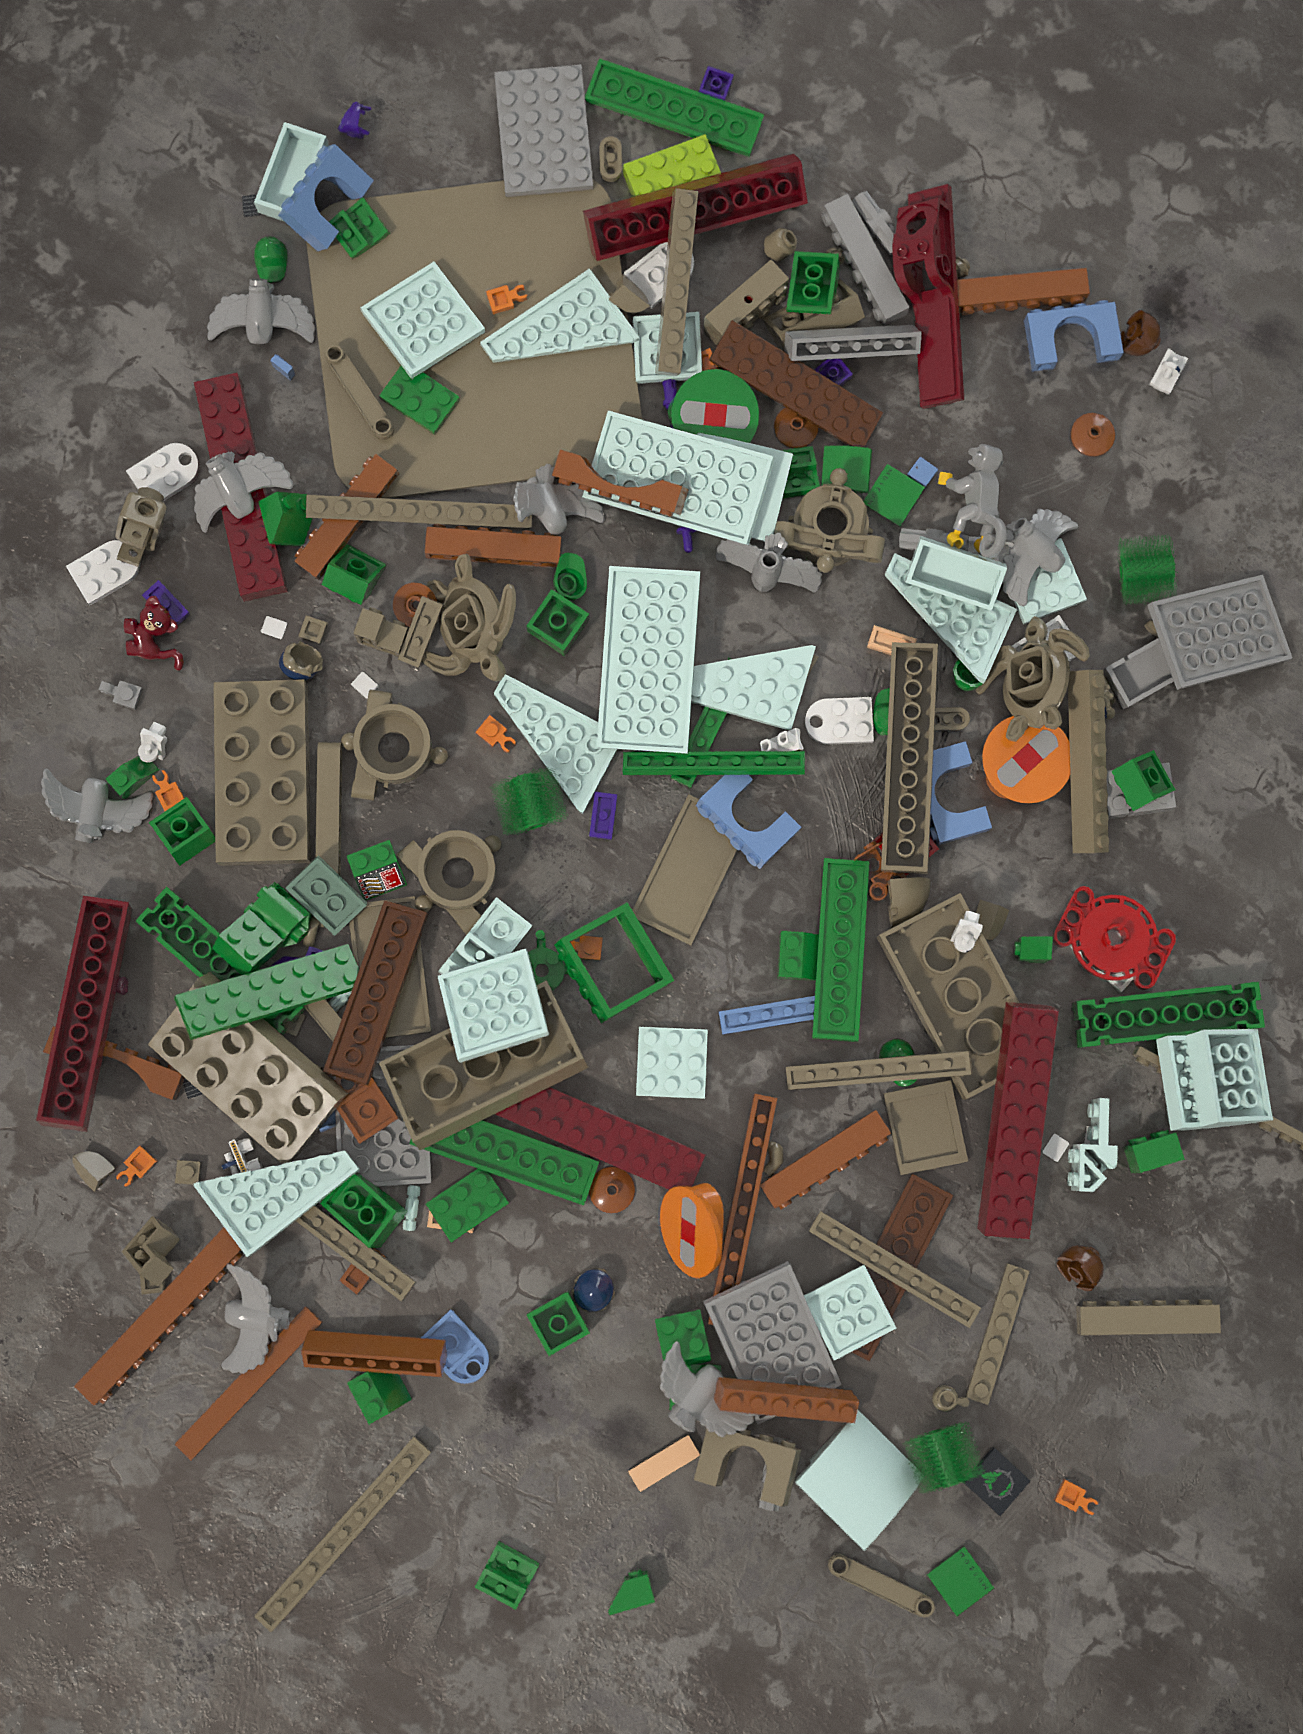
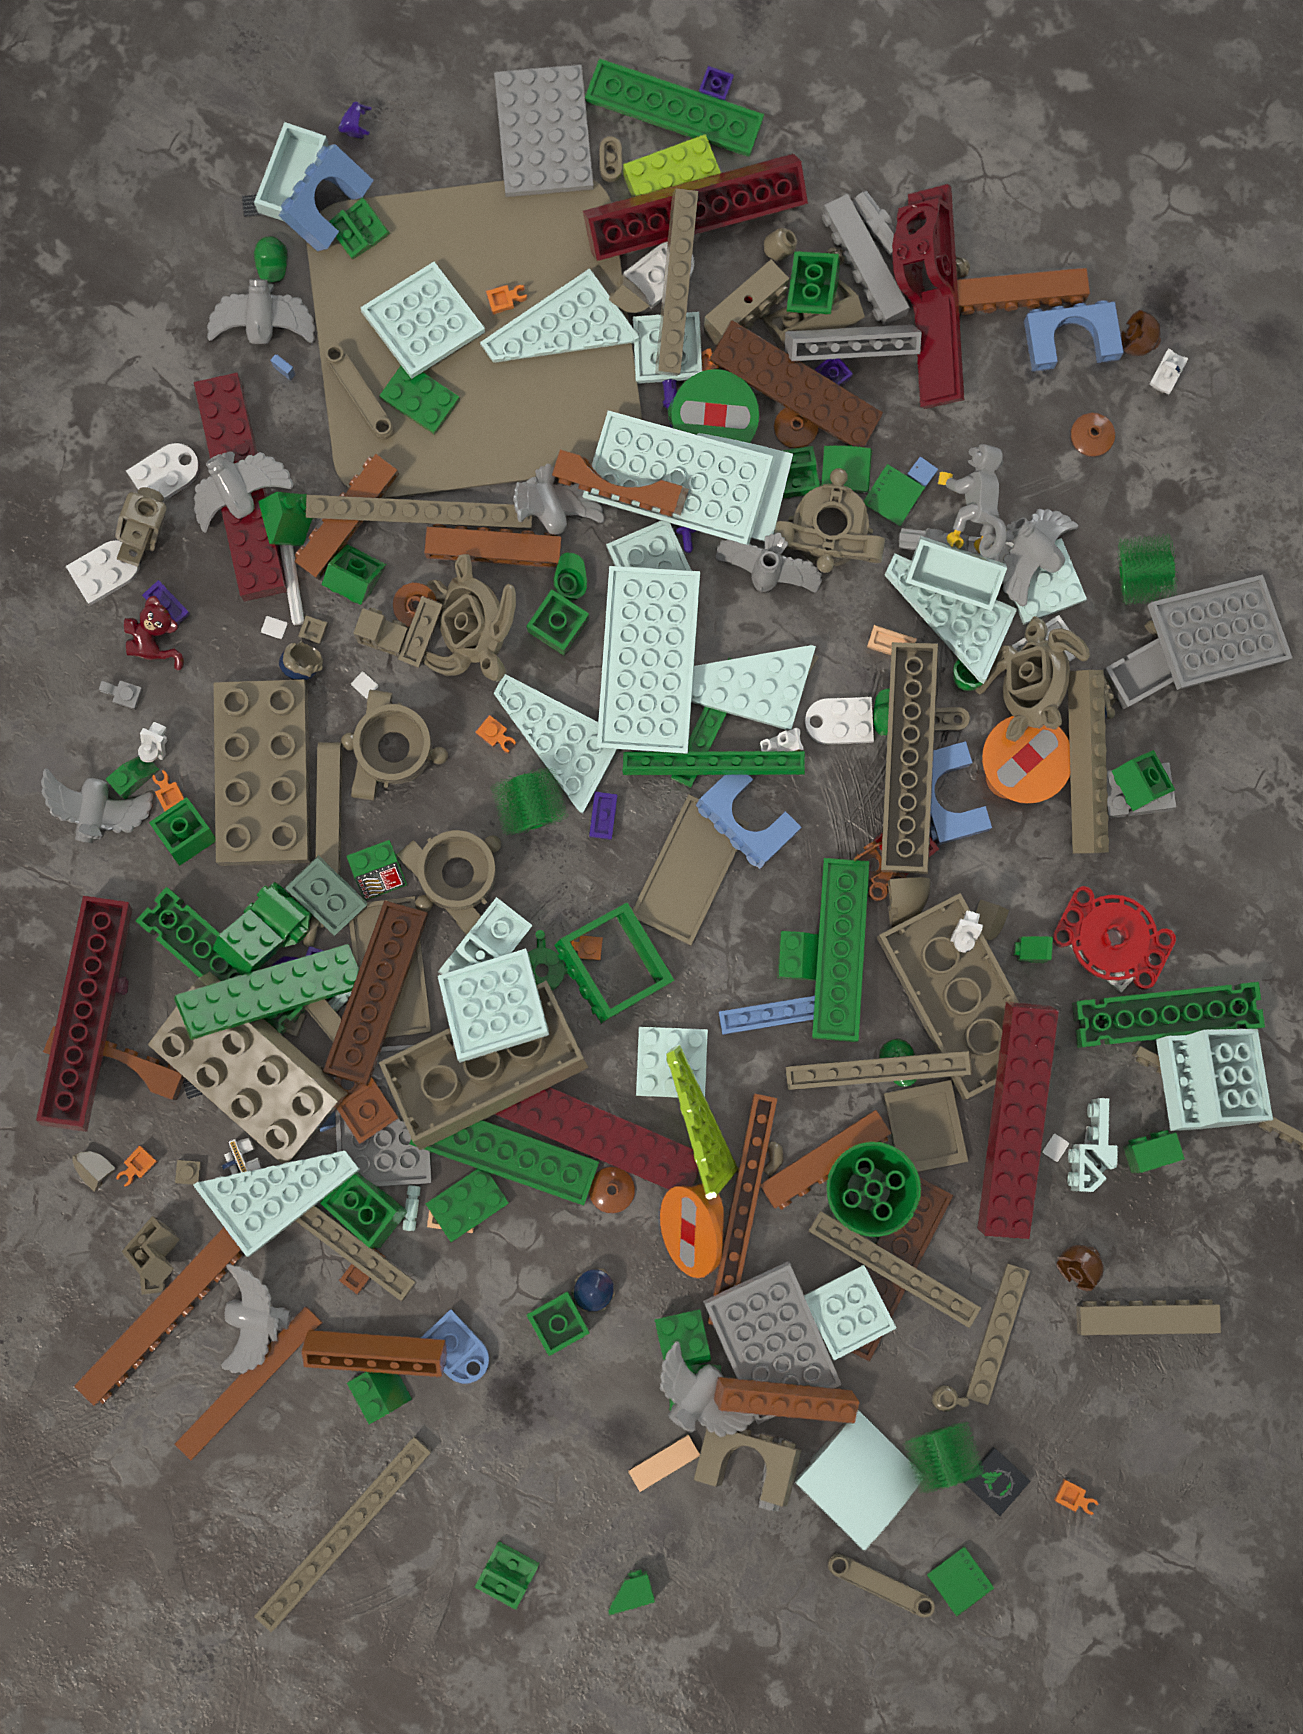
(292, 584): none -> white axle
(649, 548): none -> light aqua plate
(709, 1146): none -> lime wing
(894, 1195): none -> green cone

